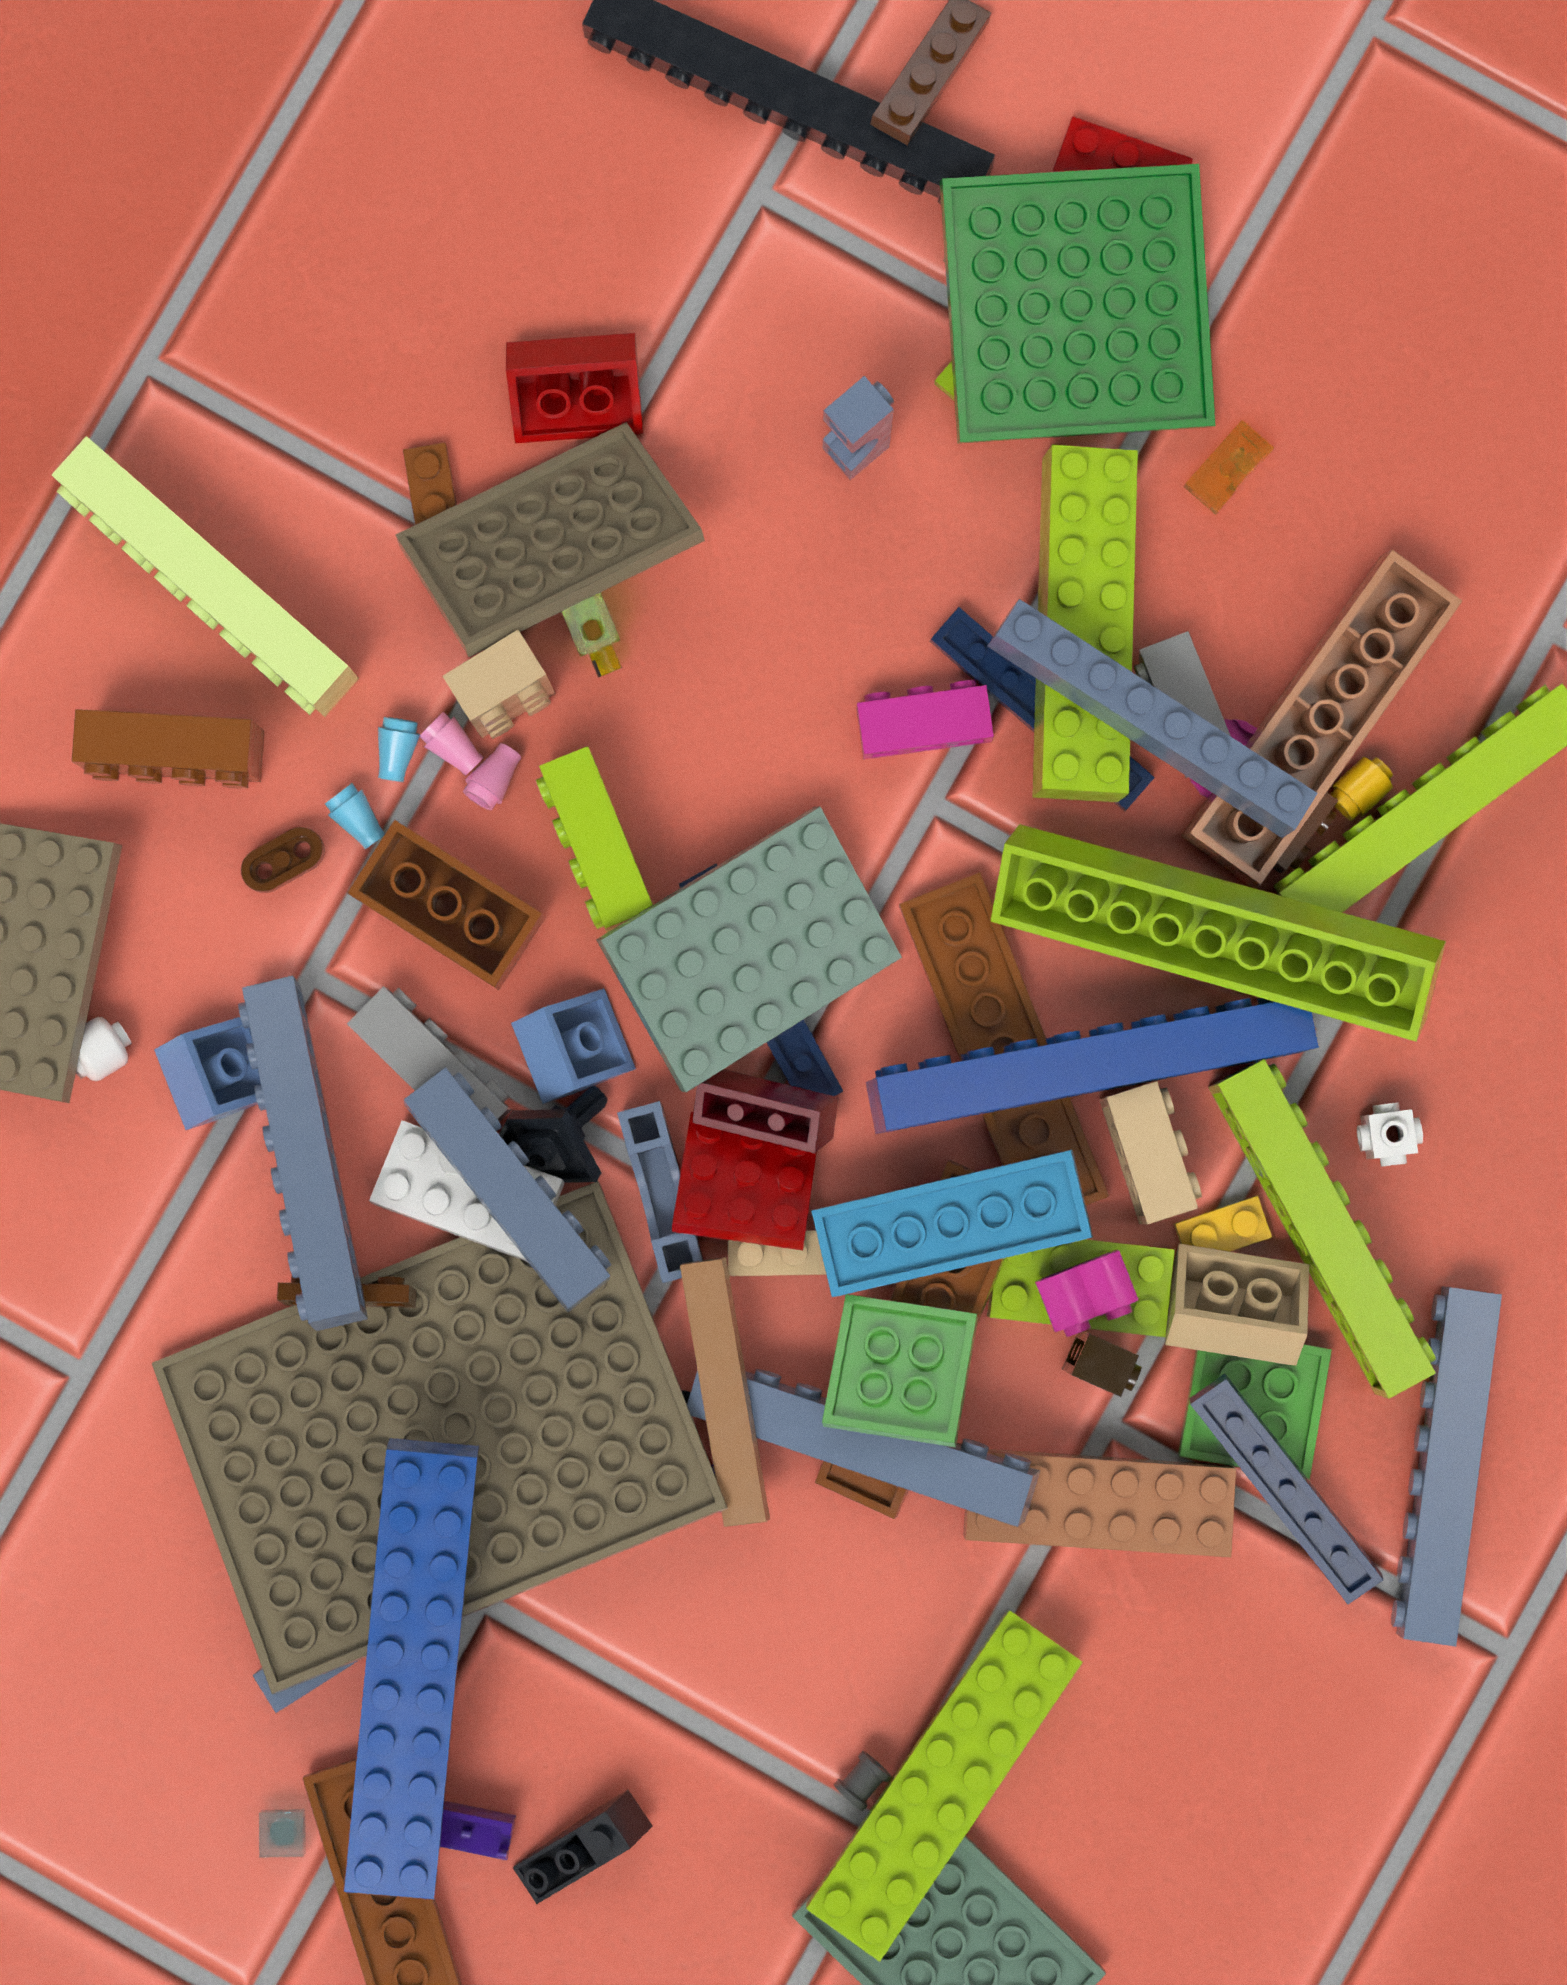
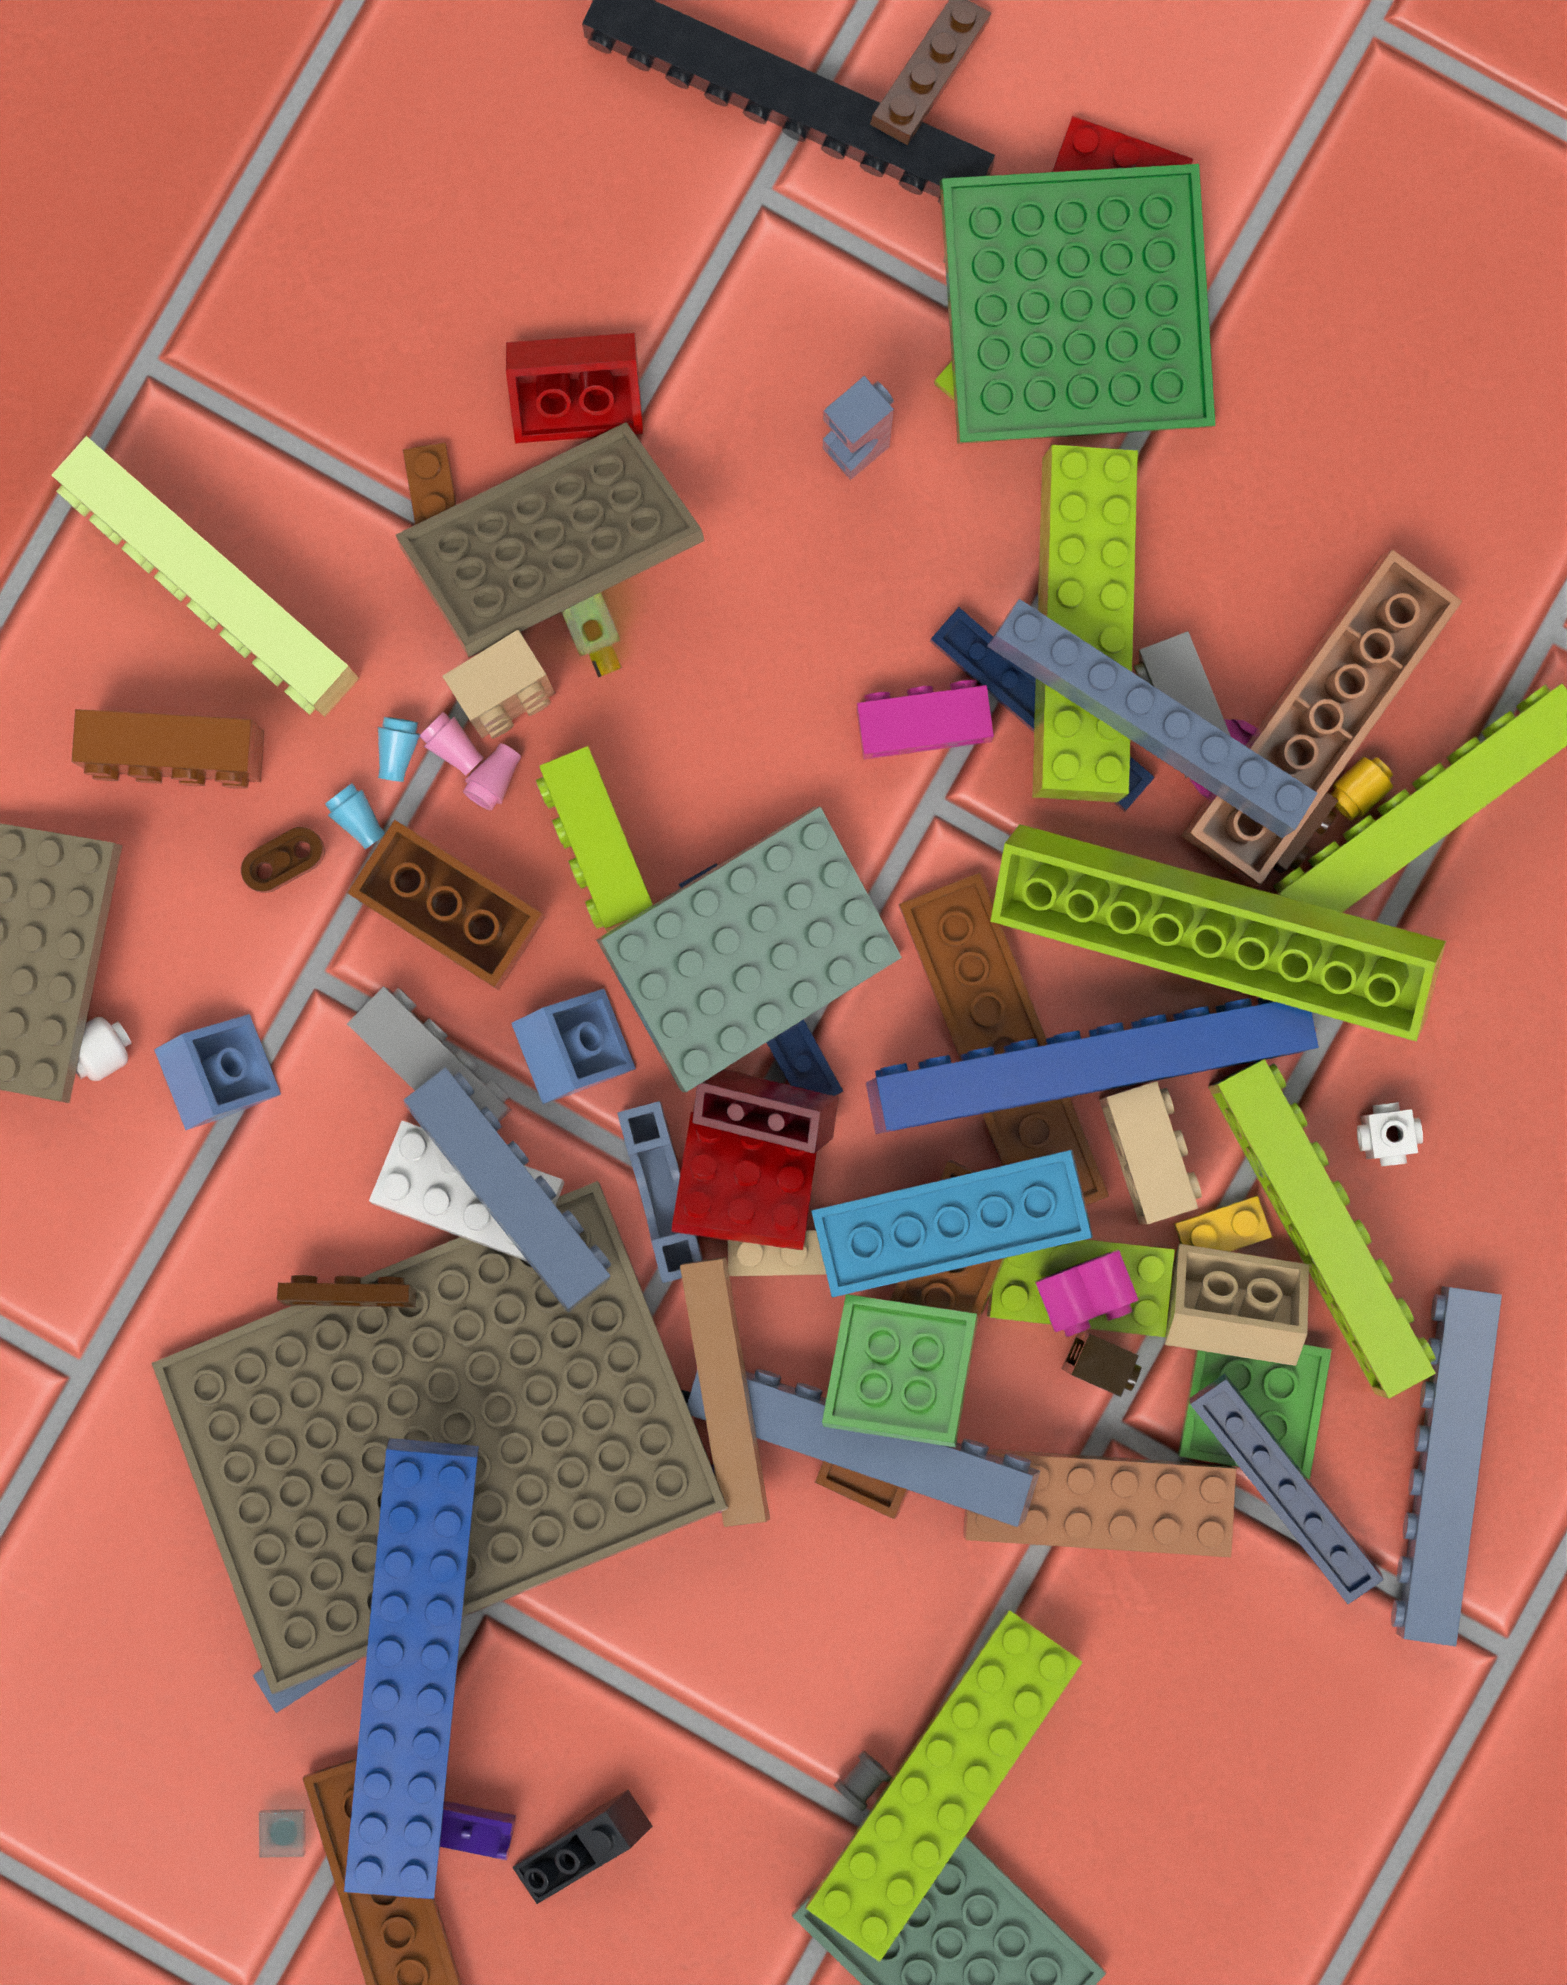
(303, 1154): sand blue brick -> none
(556, 1139): black piece -> none
(1228, 467): clear yellow piece -> none

